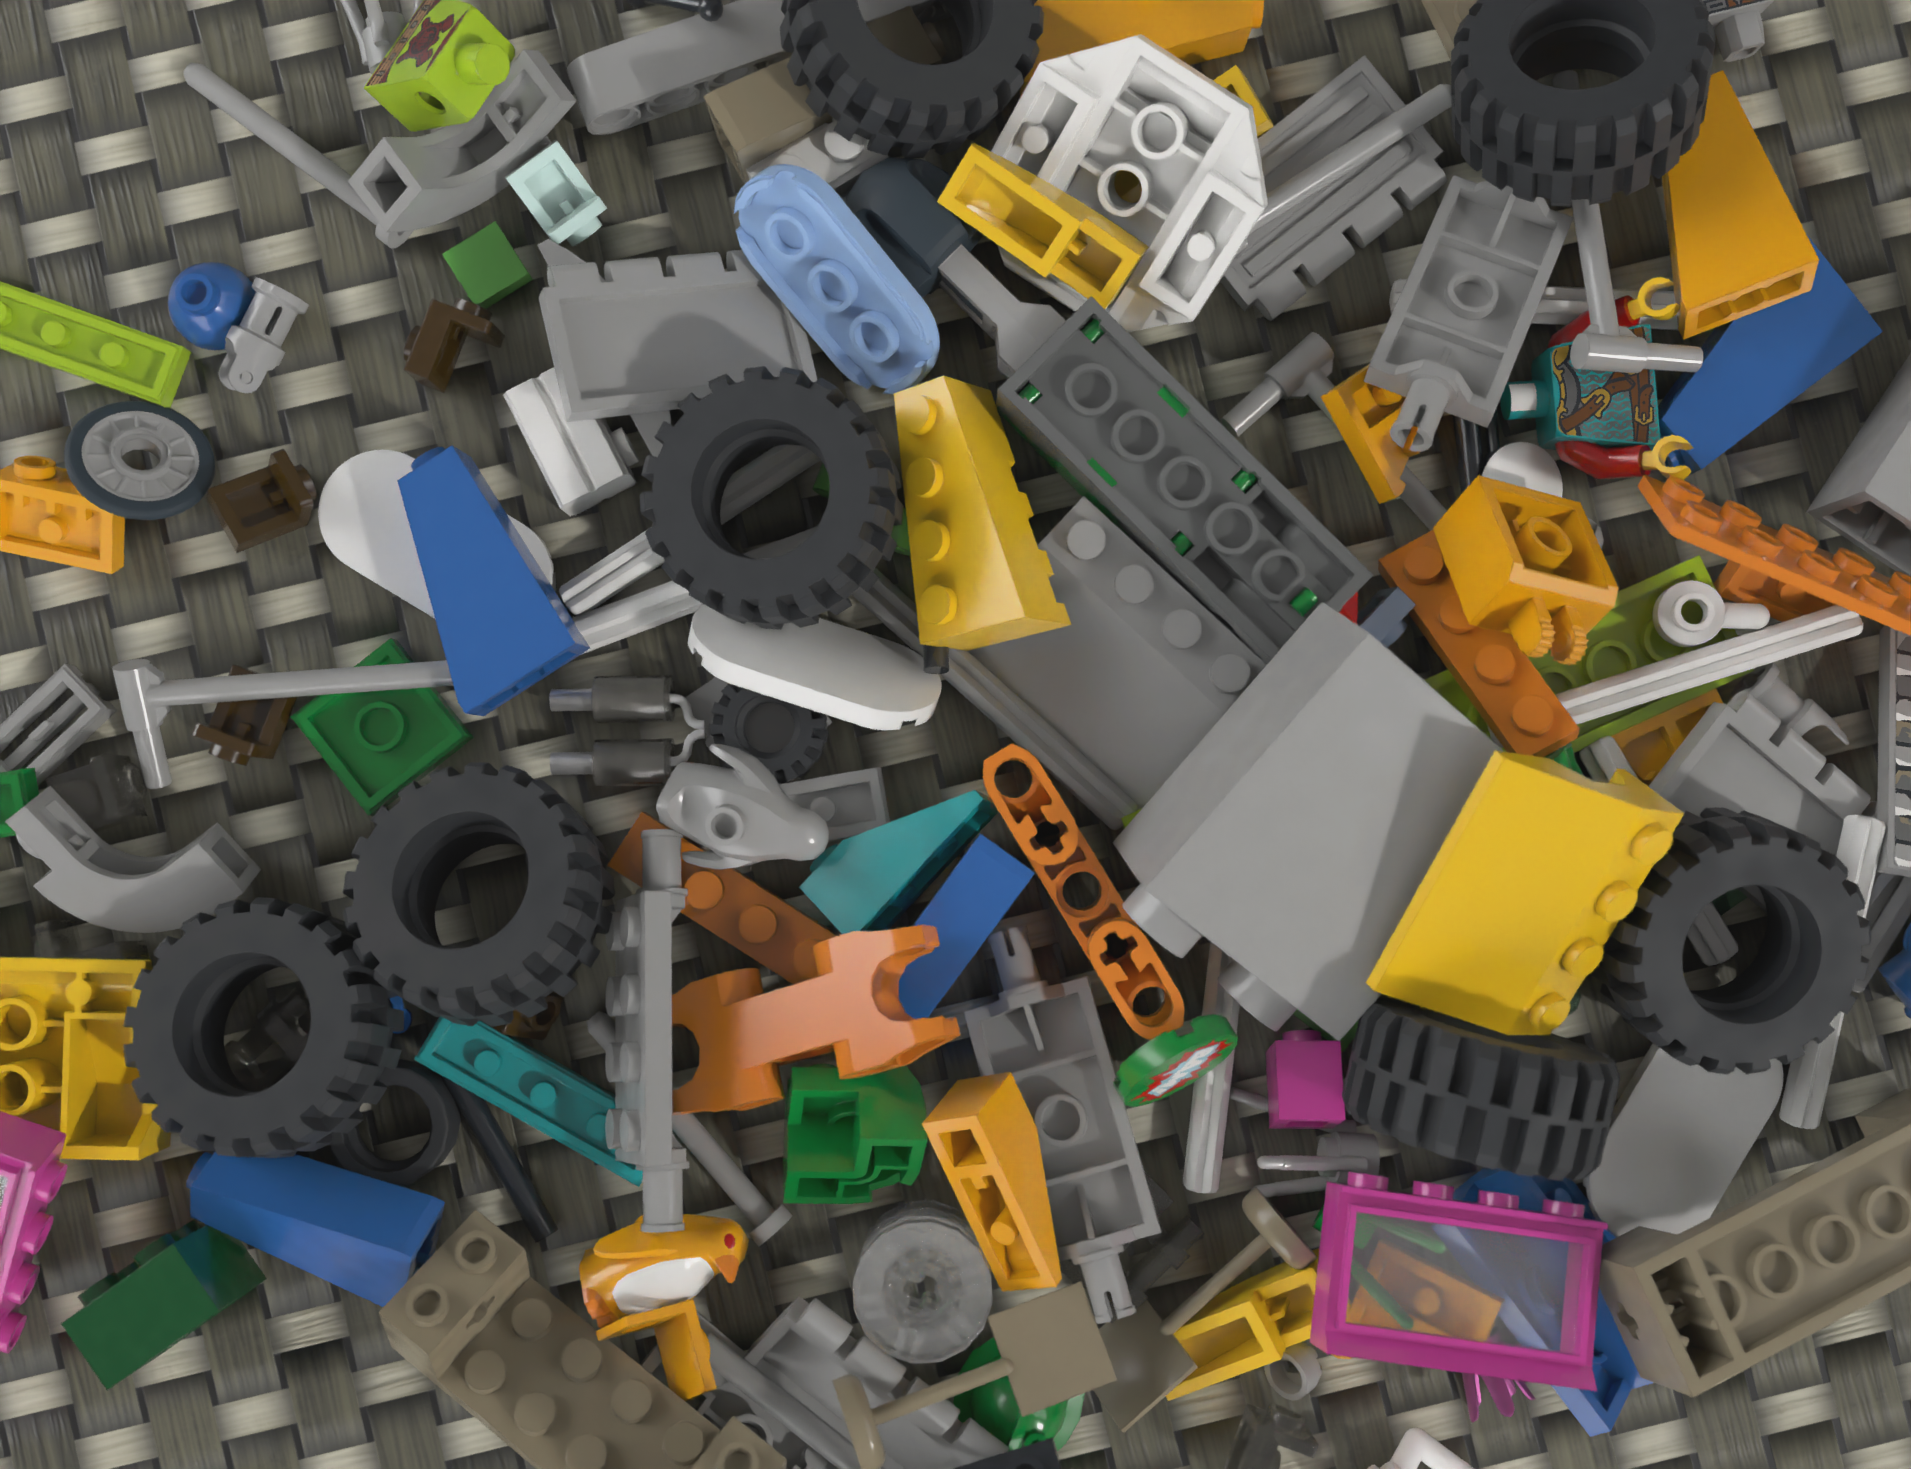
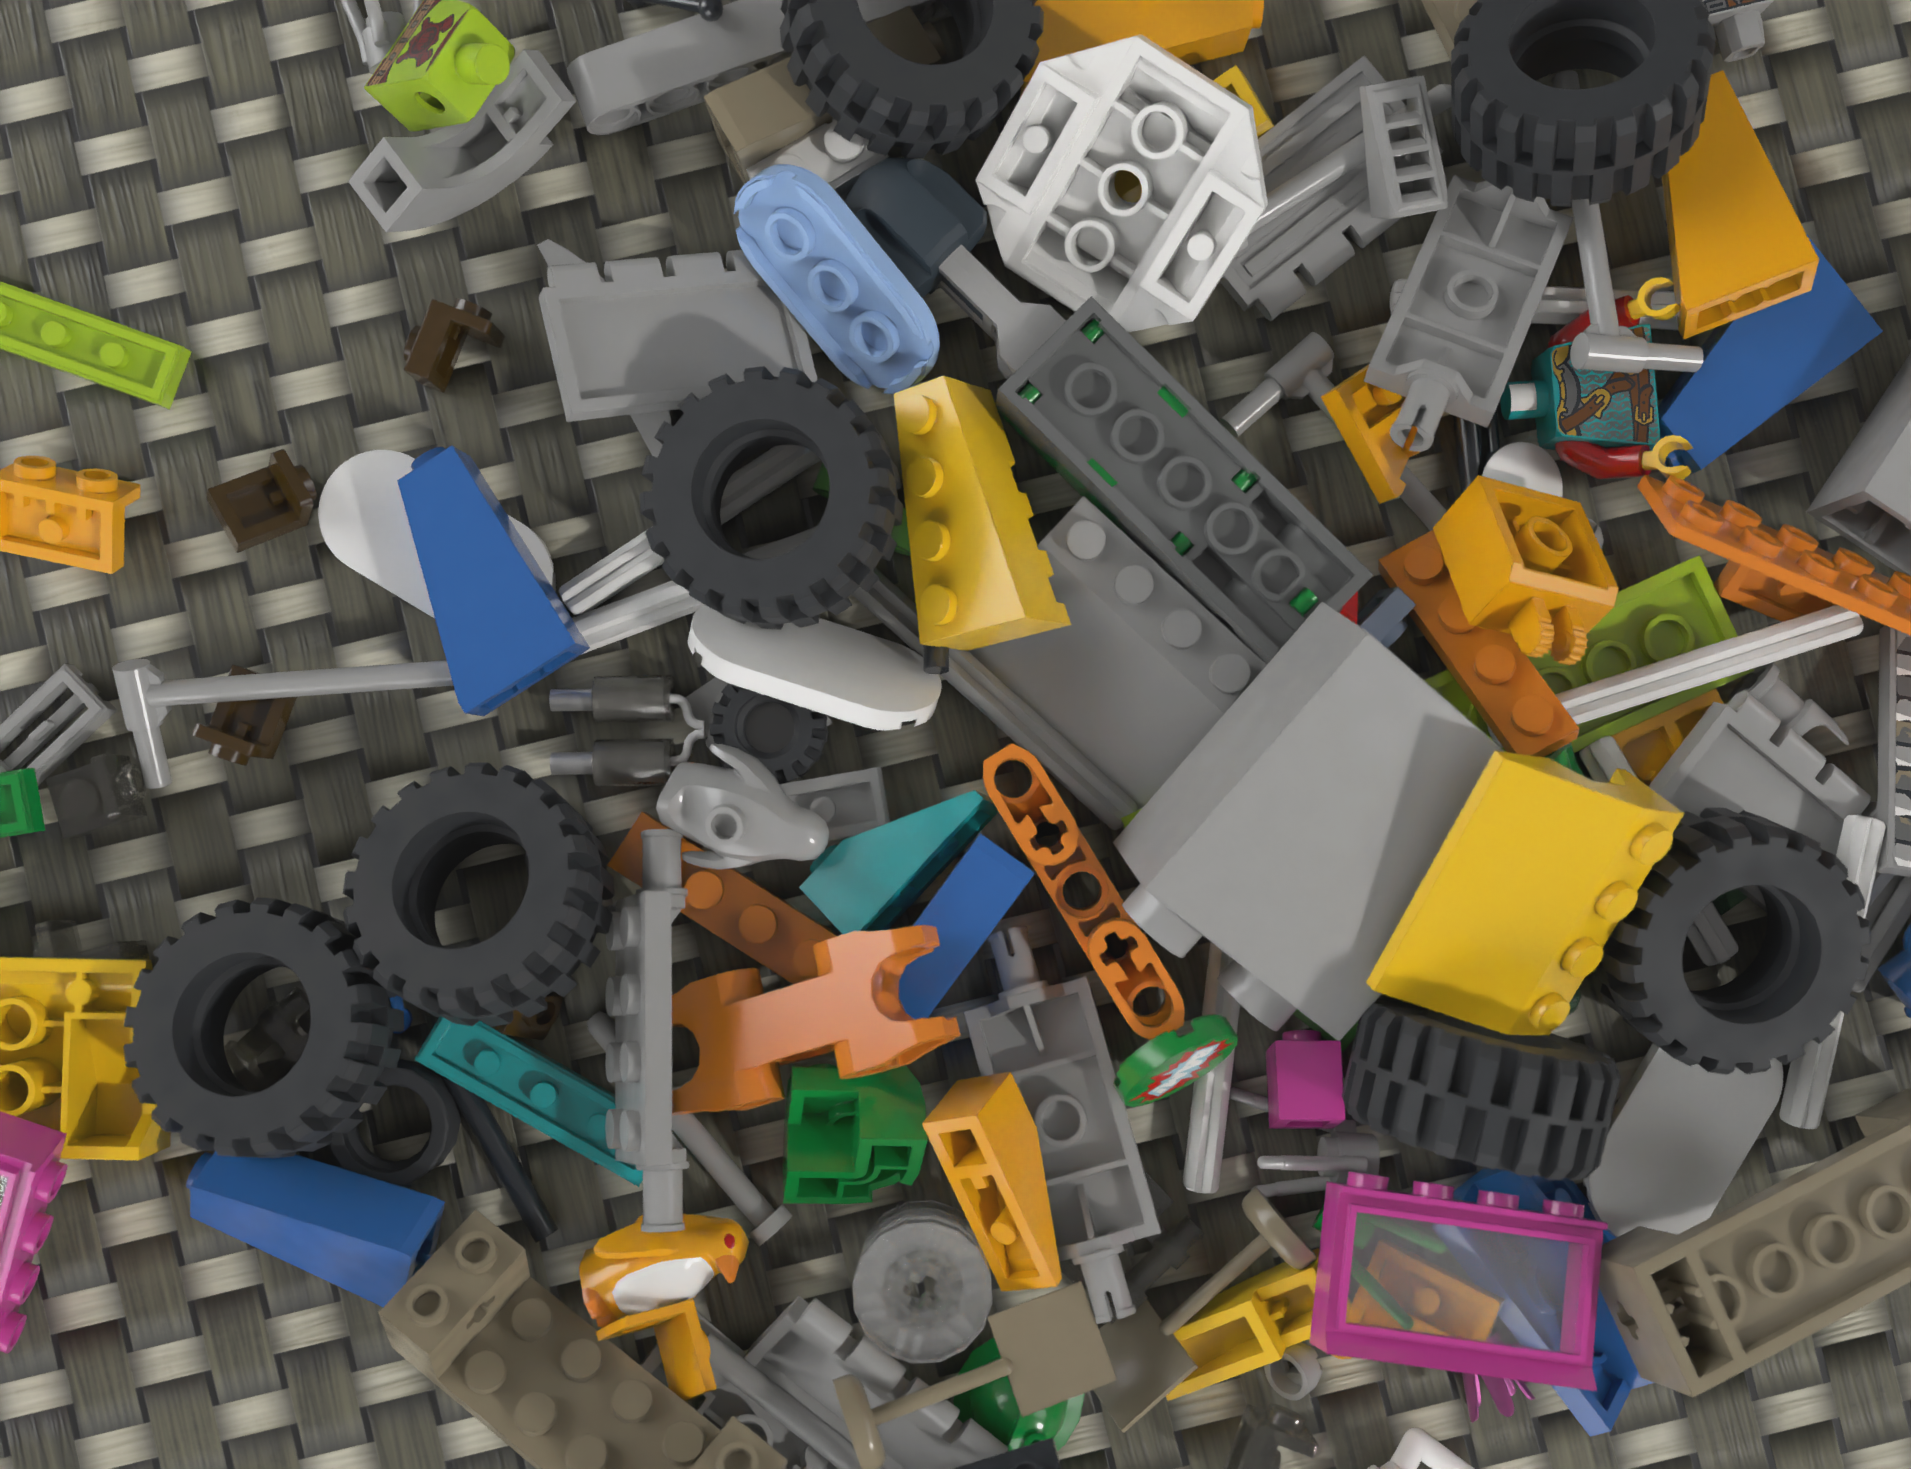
(100, 474): wheel -> none
(123, 888): light grey arch -> none
(160, 1299): dark green brick -> none
(208, 302): blue brick -> none
(257, 341): light grey piece -> none
(285, 142): light grey bar -> none
(382, 737): green tile -> none
(487, 266): bright green tile -> none
(557, 195): light aqua bracket -> none
(576, 457): white brick -> none
(1042, 225): yellow slope -> none
(1426, 167): none -> light grey slope
(1716, 614): white plate -> none

